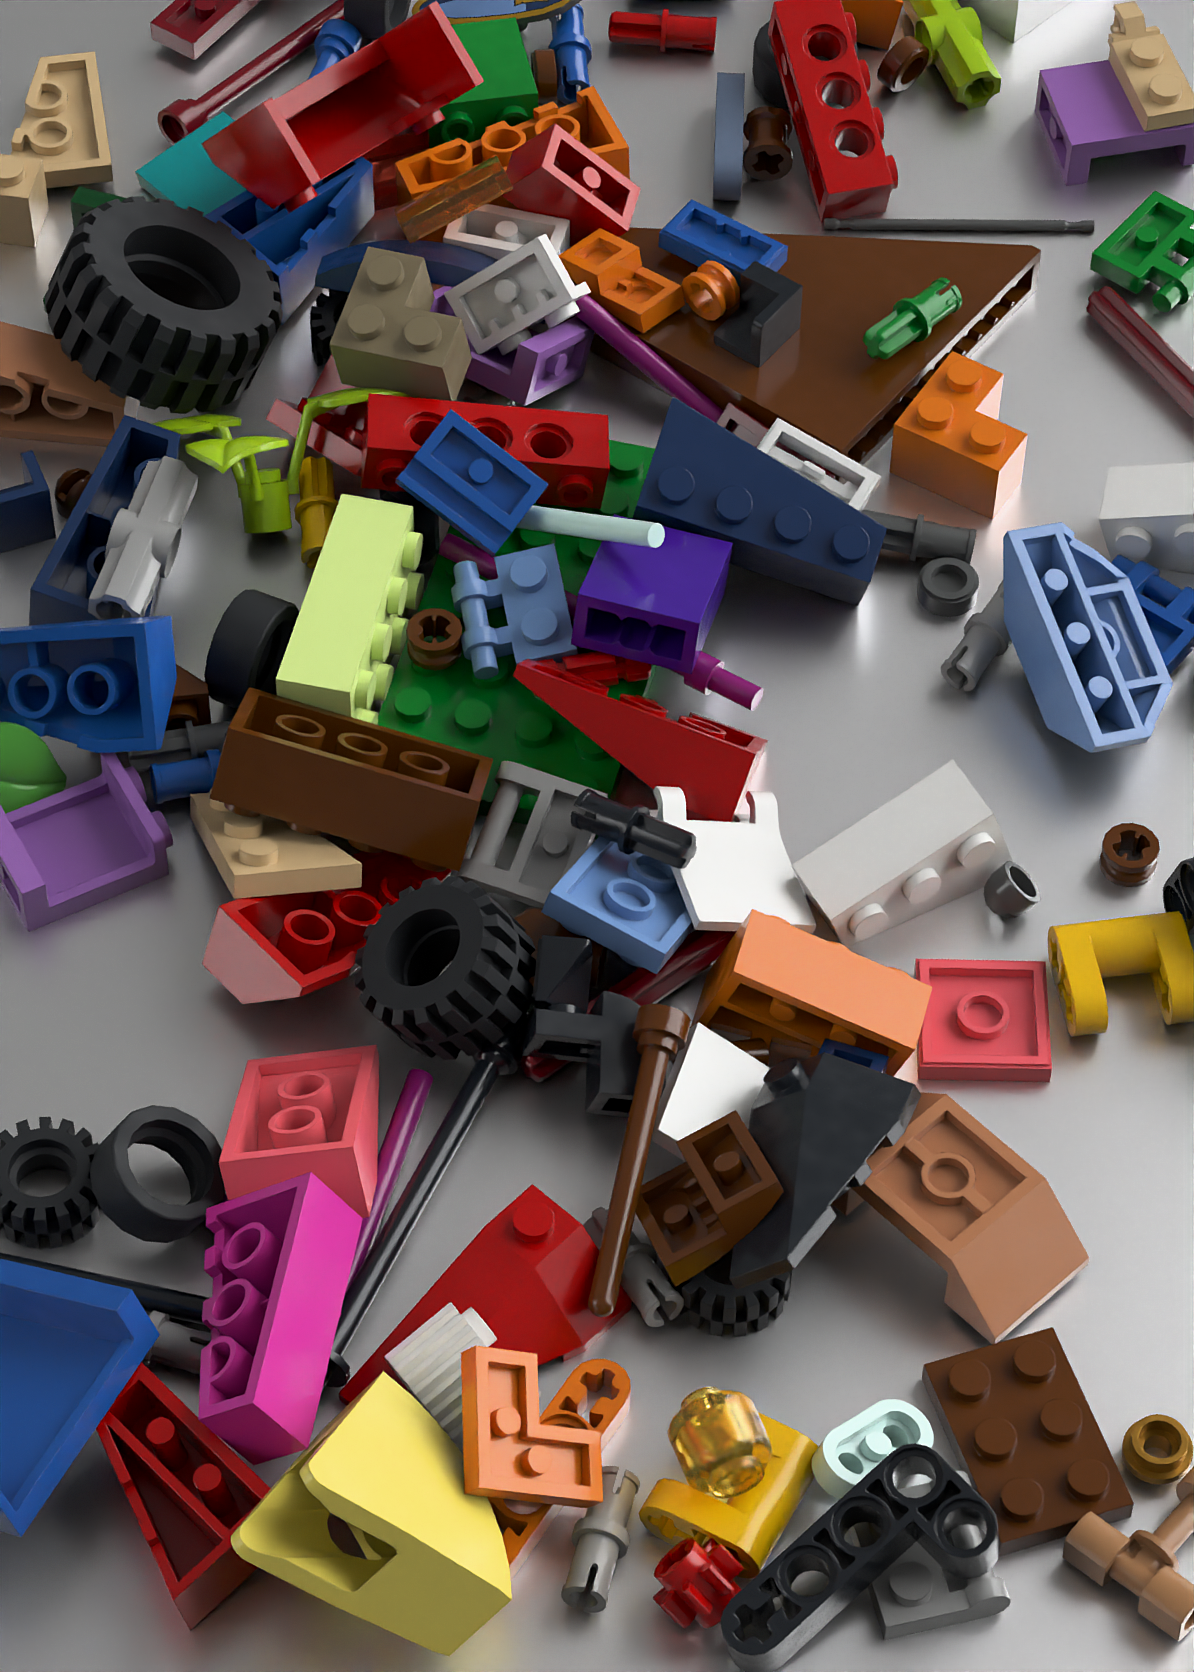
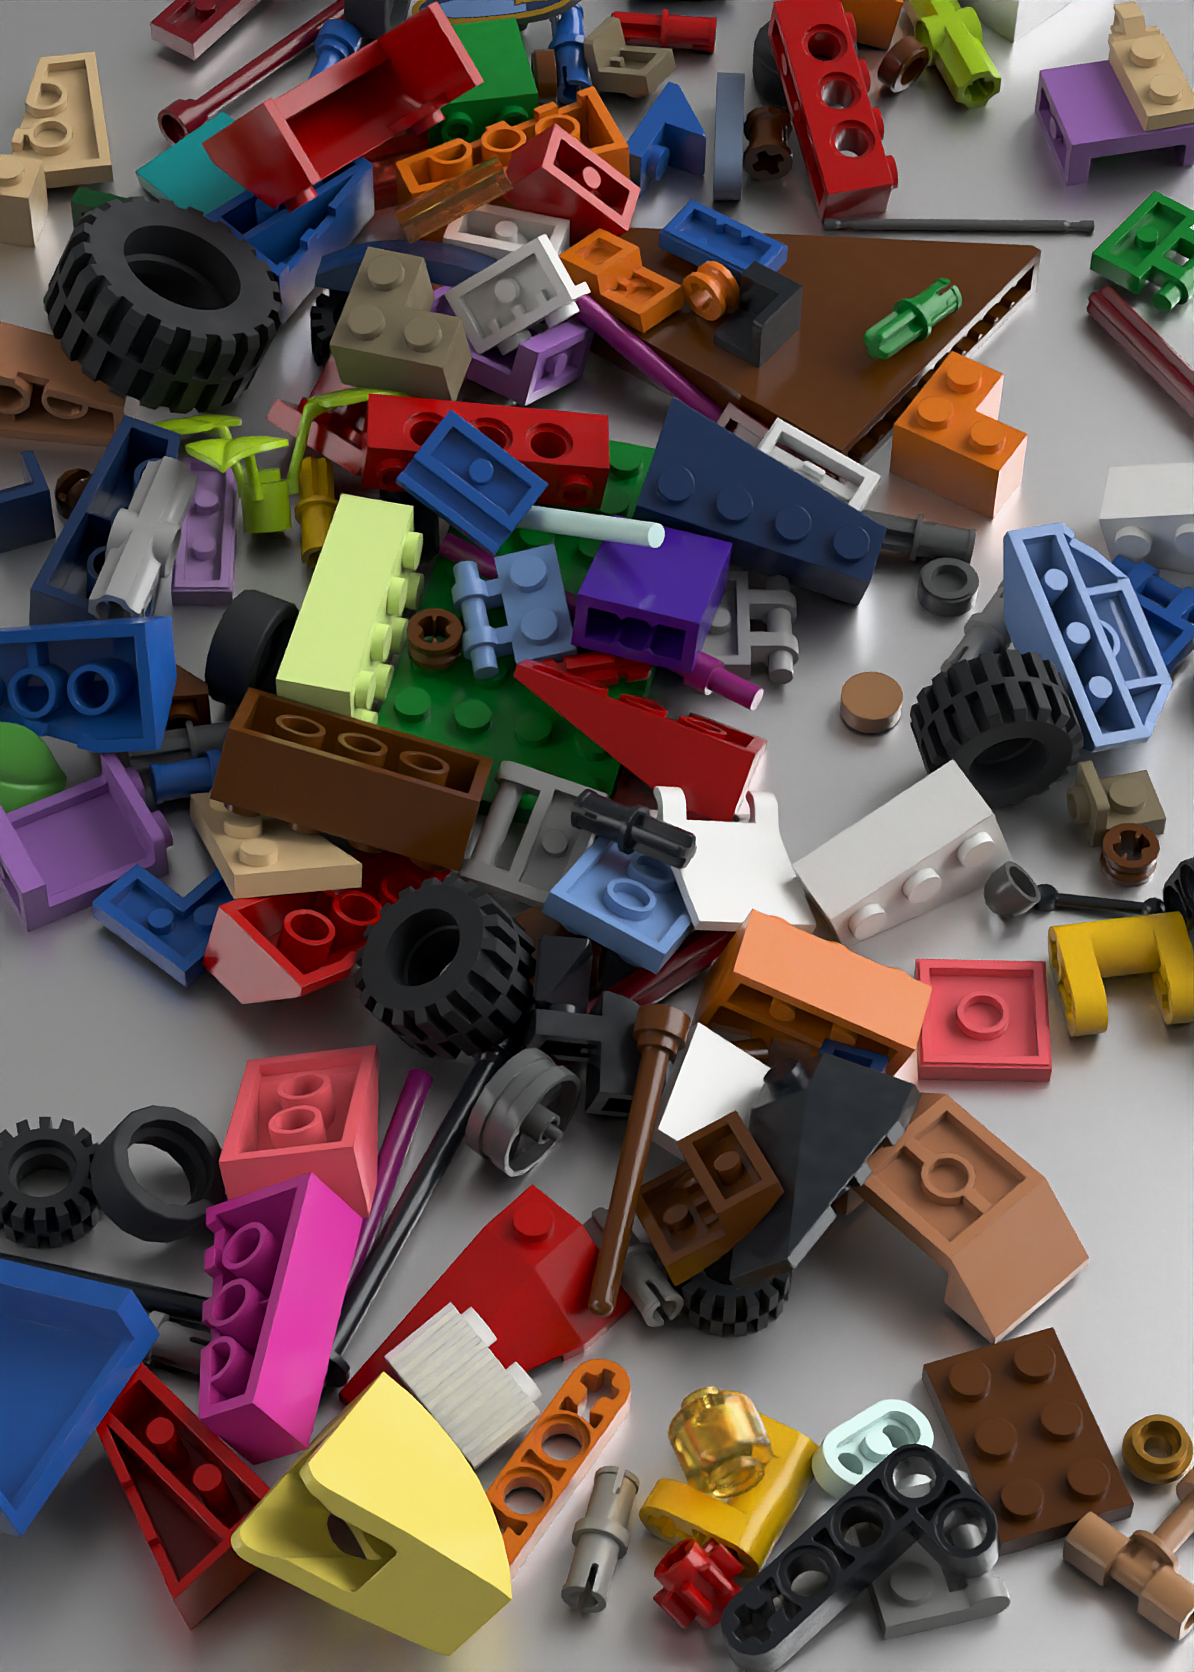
(161, 922): none -> blue plate
(207, 547): none -> lavender tile
(508, 1448): orange plate -> none
(523, 1112): none -> dark grey wheel
(622, 66): none -> dark tan bracket
(666, 137): none -> blue slope
(731, 635): none -> light grey plate
(871, 702): none -> medium nougat tile
(1001, 723): none -> black tyre
(1051, 898): none -> black hinge
(1113, 801): none -> dark tan bracket

